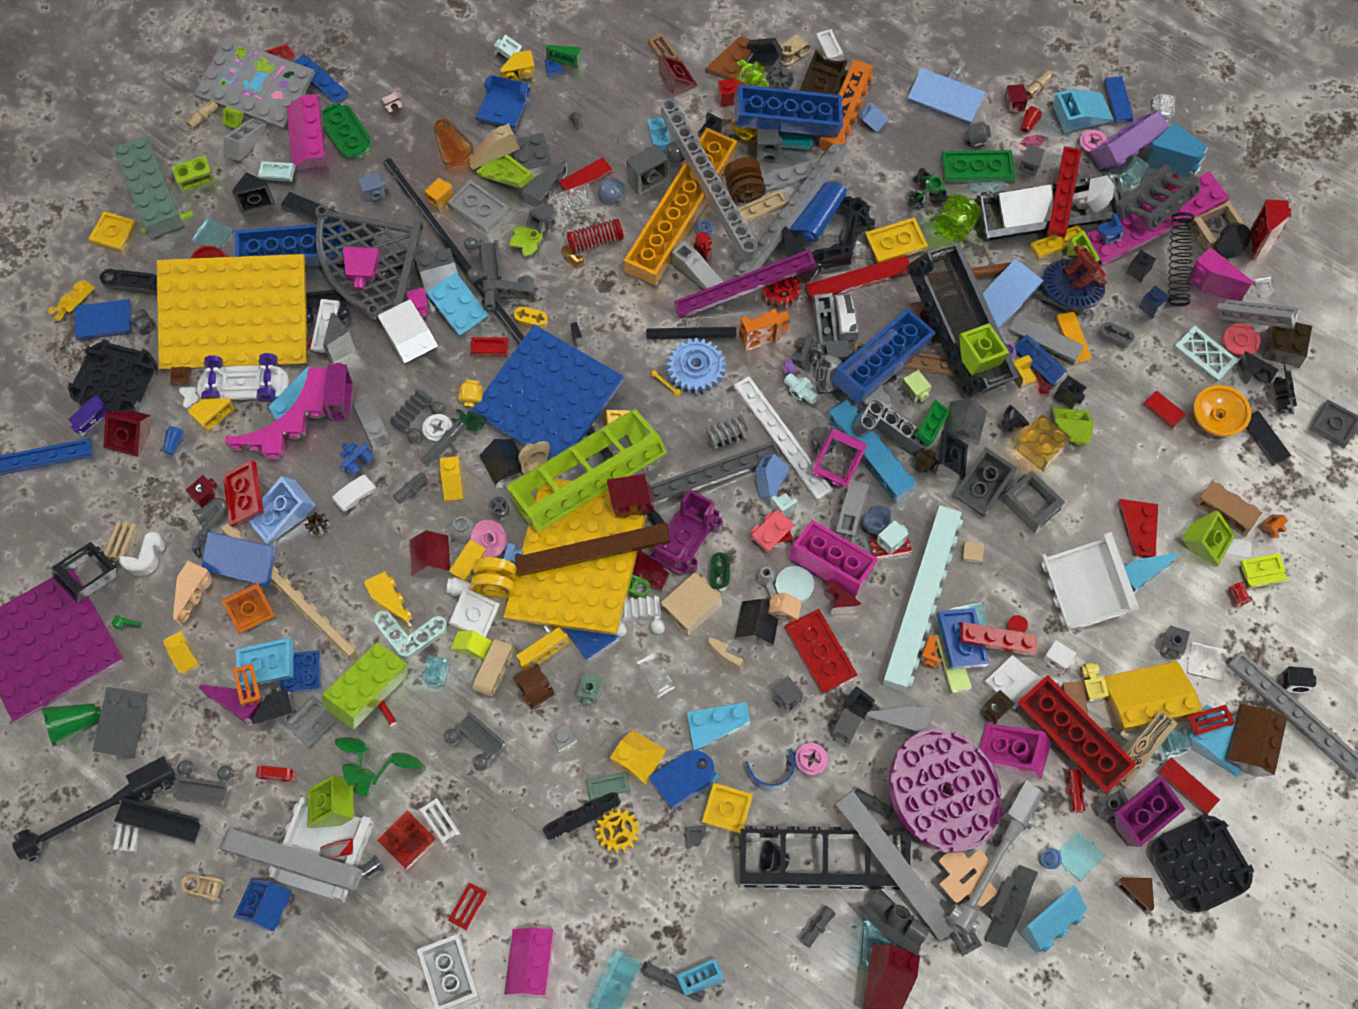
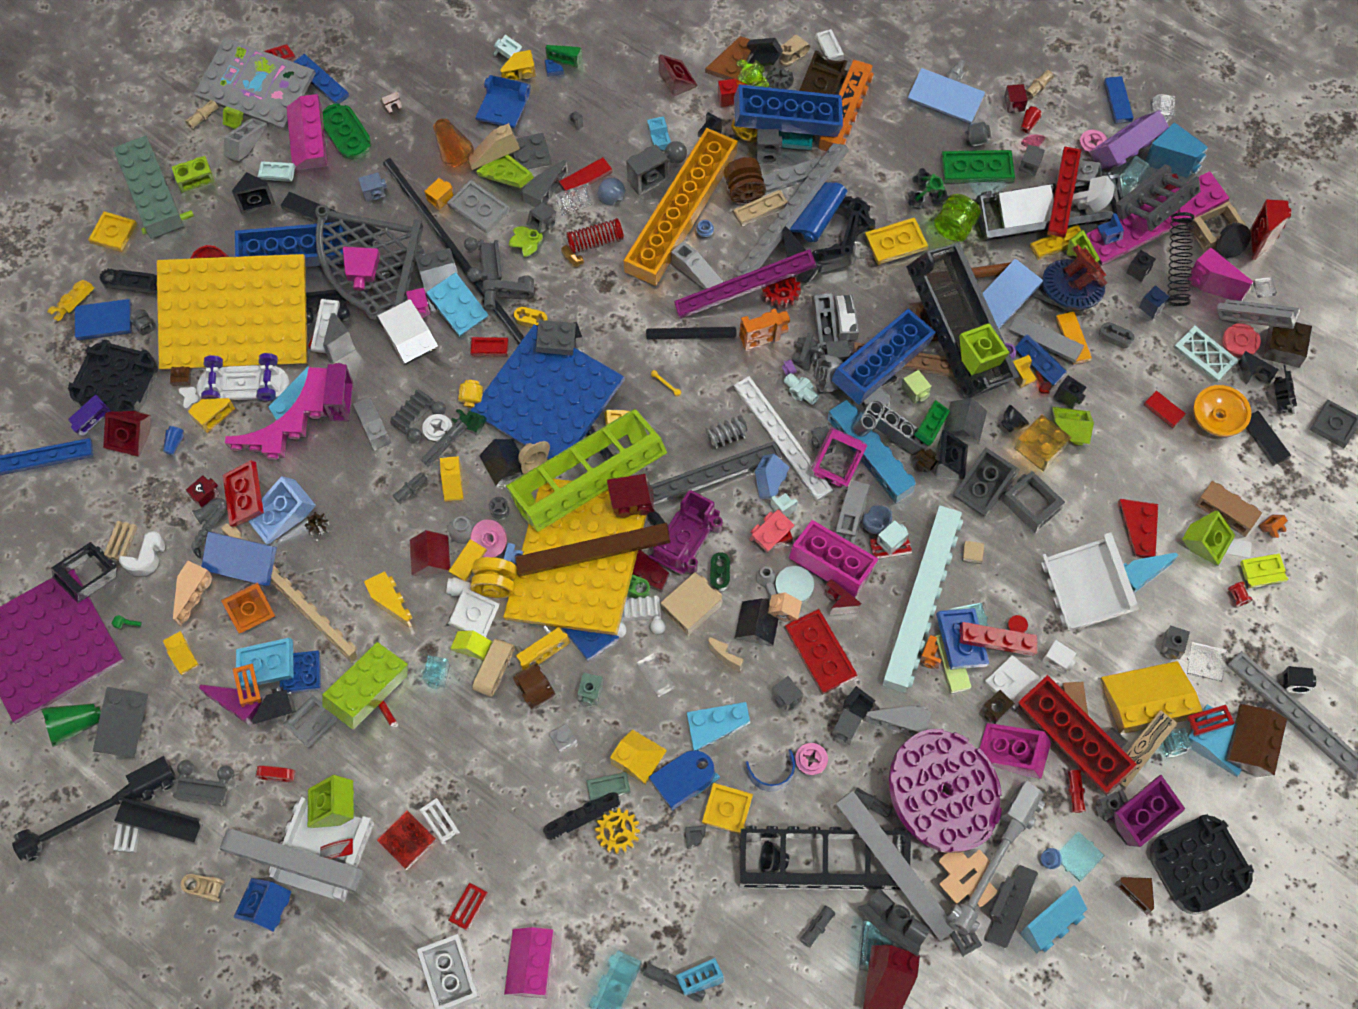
(212, 234): clear light blue piece -> none
(350, 464): blue hips -> none
(353, 492): white slope -> none
(363, 777): green plant -> none
(371, 868): dark grey bush -> none
(405, 640): light aqua beam -> none
(478, 734): dark grey gear -> none
(555, 337): none -> dark grey plate
(656, 39): medium nougat tile -> none
(679, 127): light grey beam -> none
(696, 378): light blue gear -> none
(703, 244): red plate -> none
(859, 278): red tile -> none
(873, 116): light blue panel -> none
(1081, 109): medium azure slope -> none
(1088, 171): none -> light grey bracket
(1094, 687): light yellow plate -> none
(1188, 786): red tile -> none

